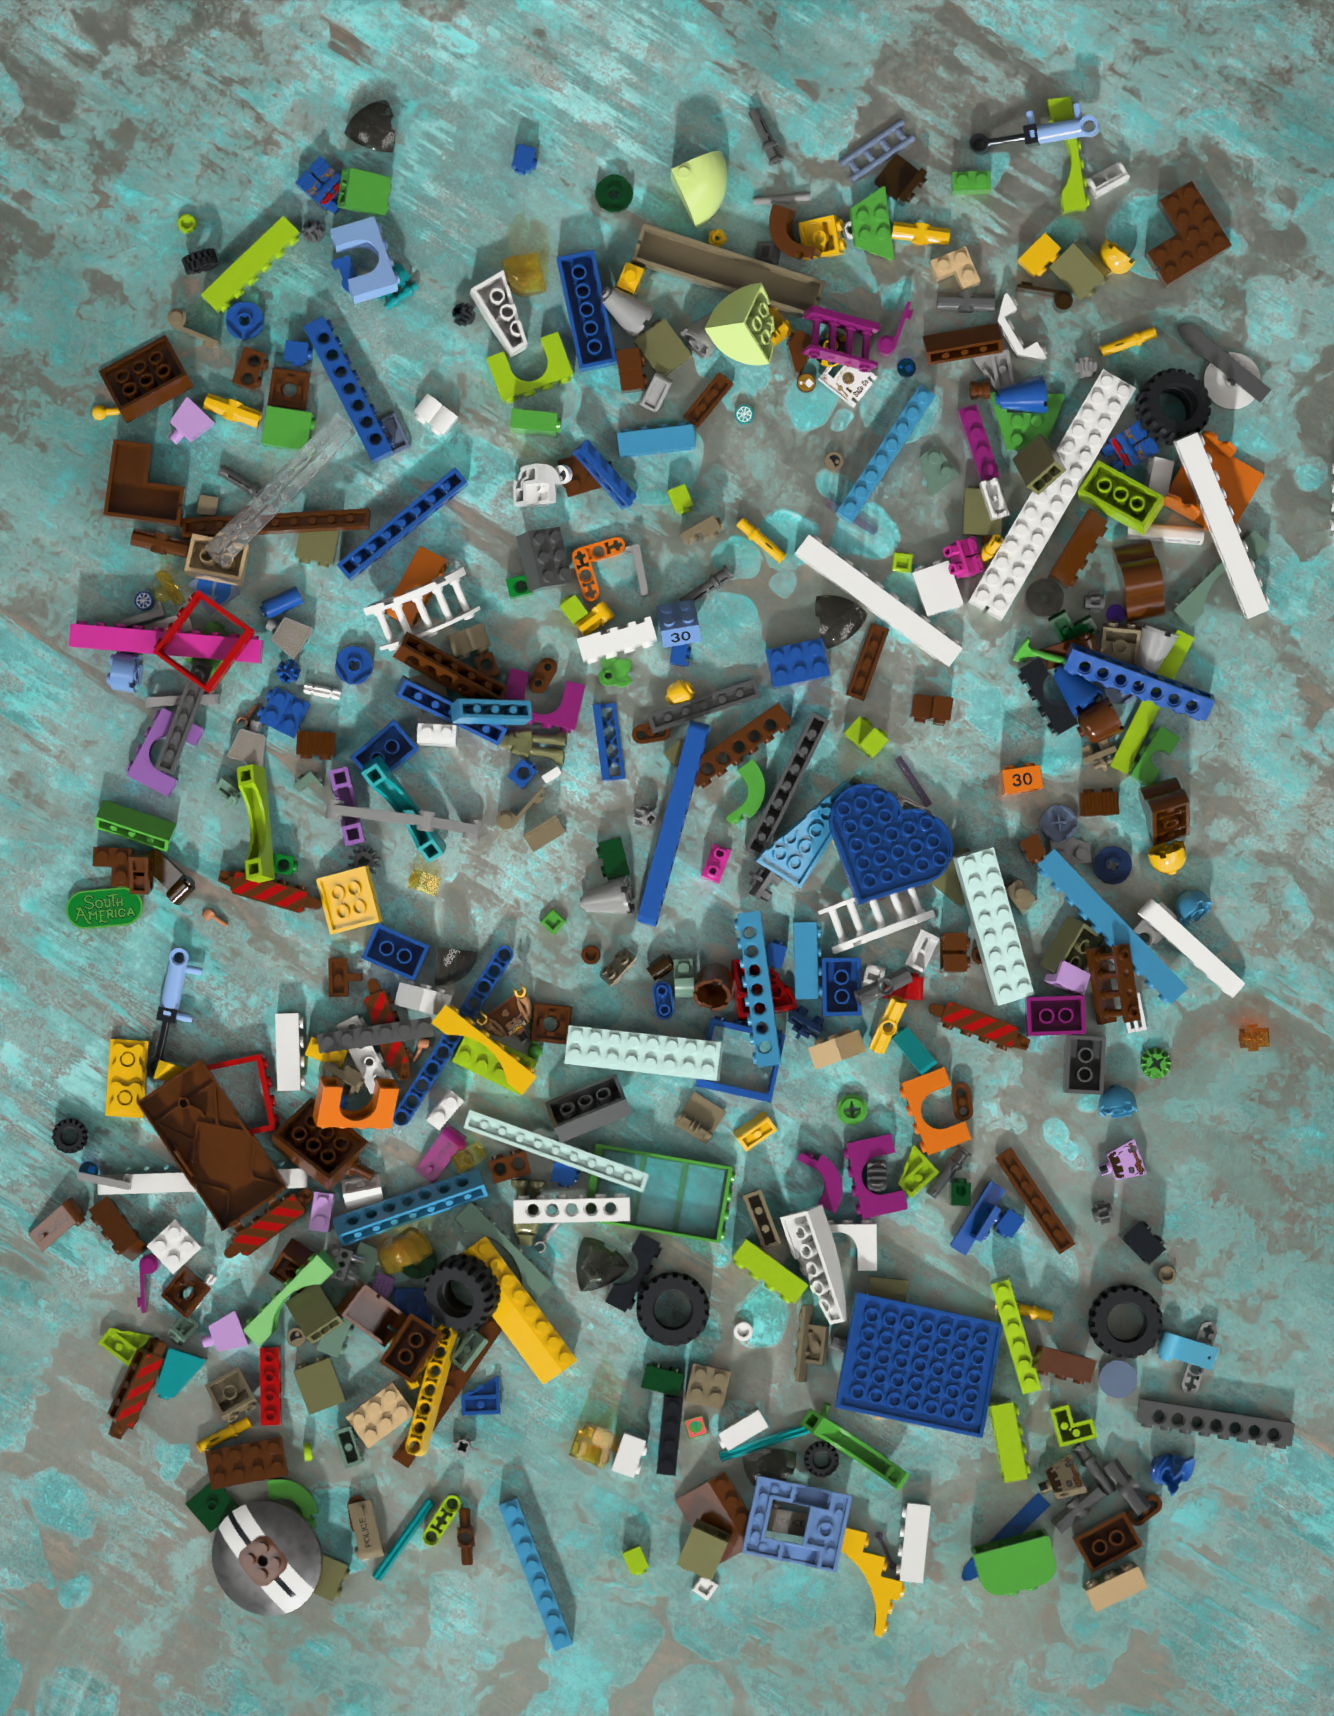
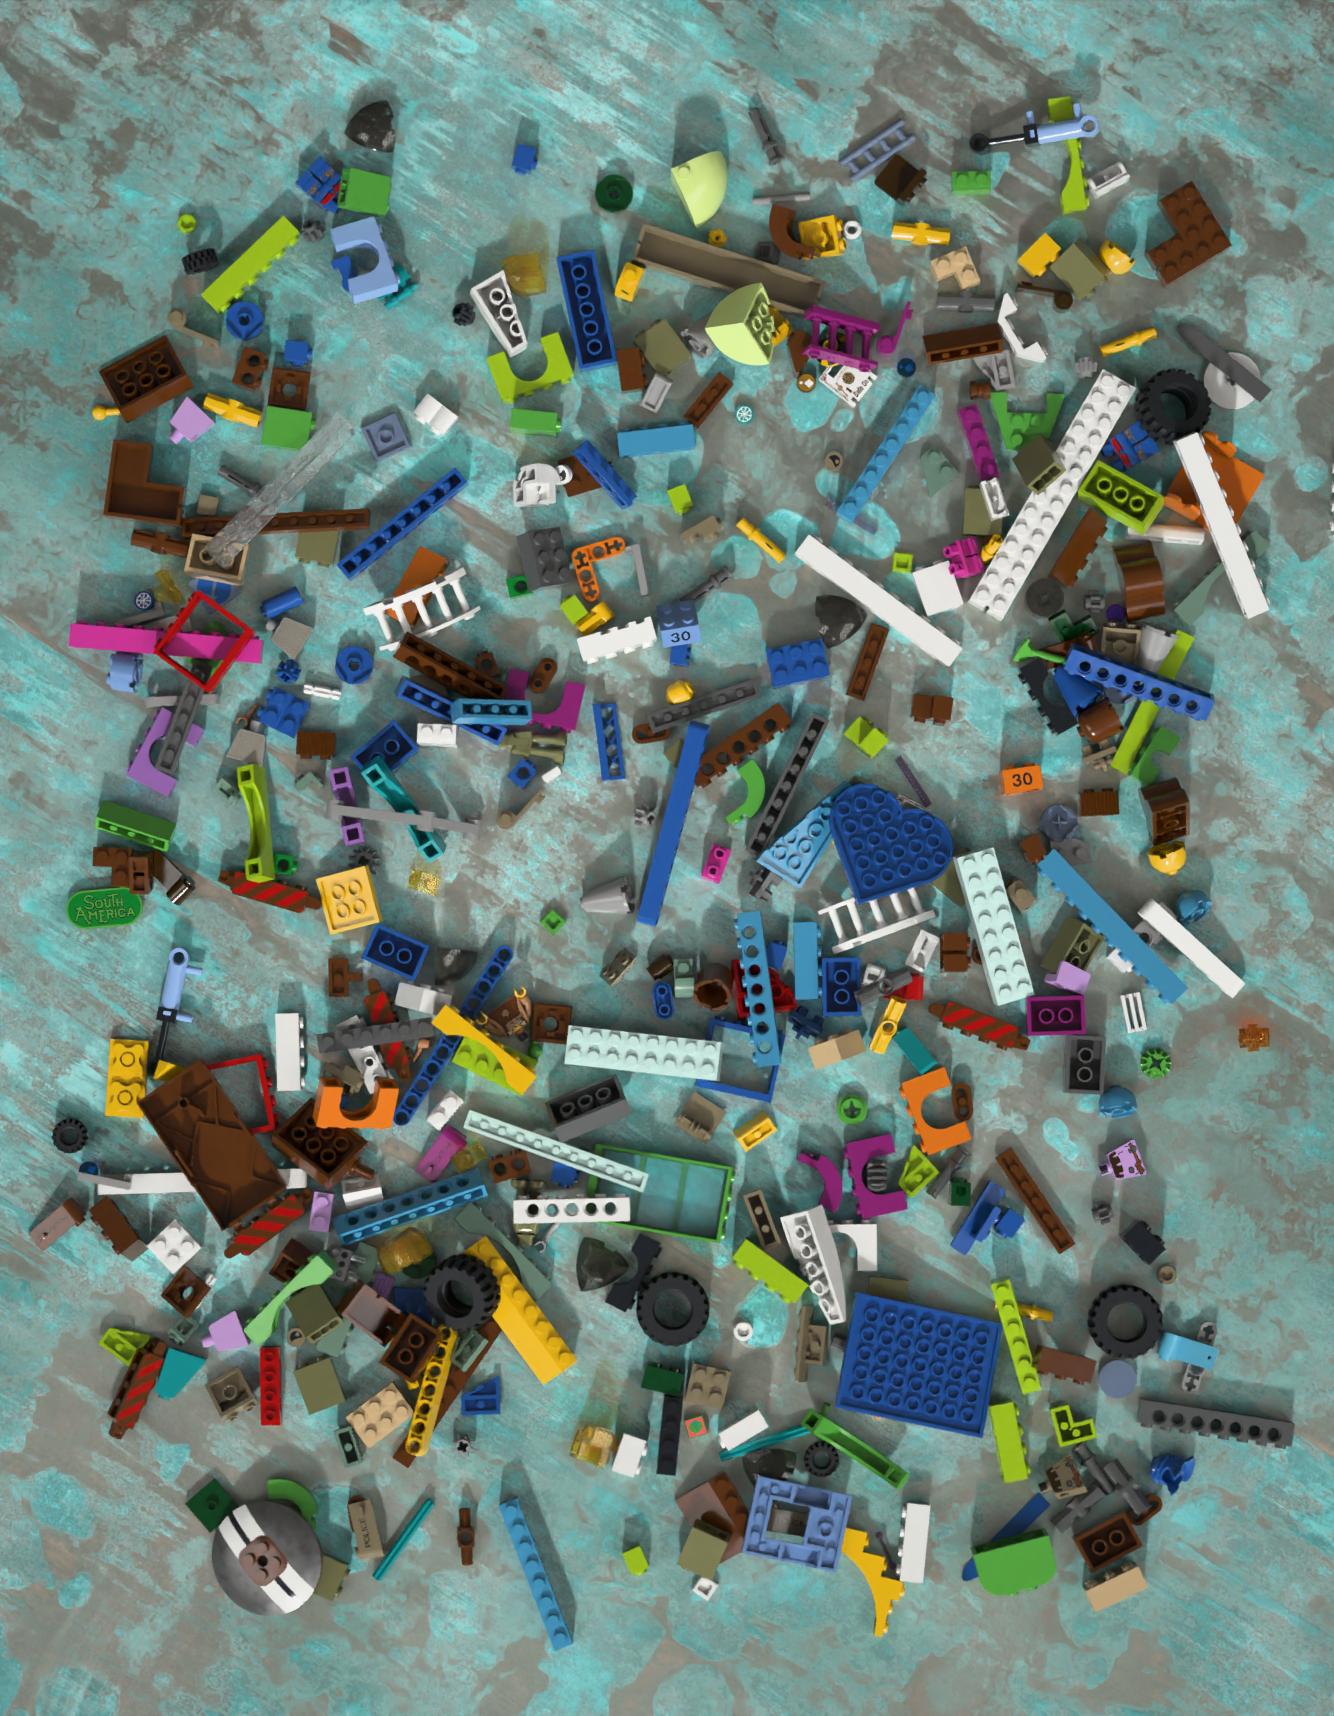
(148, 1264): magenta door -> none
(208, 914): nougat hand -> none
(231, 1430): yellow pin -> none
(246, 1463): reddish brown brick -> none
(307, 1451): lime tile -> none
(322, 327): blue brick -> none
(336, 1057): yellow brick -> none
(443, 1526): lime beam -> none
(469, 641): dark tan brick -> none
(544, 833): dark tan panel -> none
(591, 954): reddish brown tile -> none
(613, 858): dark green brick -> none
(618, 670): bright green plate -> none
(627, 309): light grey cone -> none
(872, 225): bright green wing -> none
(1024, 396): blue cone -> none
(1101, 984): reddish brown fence -> none
(1117, 855): dark blue plate -> none
(1159, 475): white hinge -> none

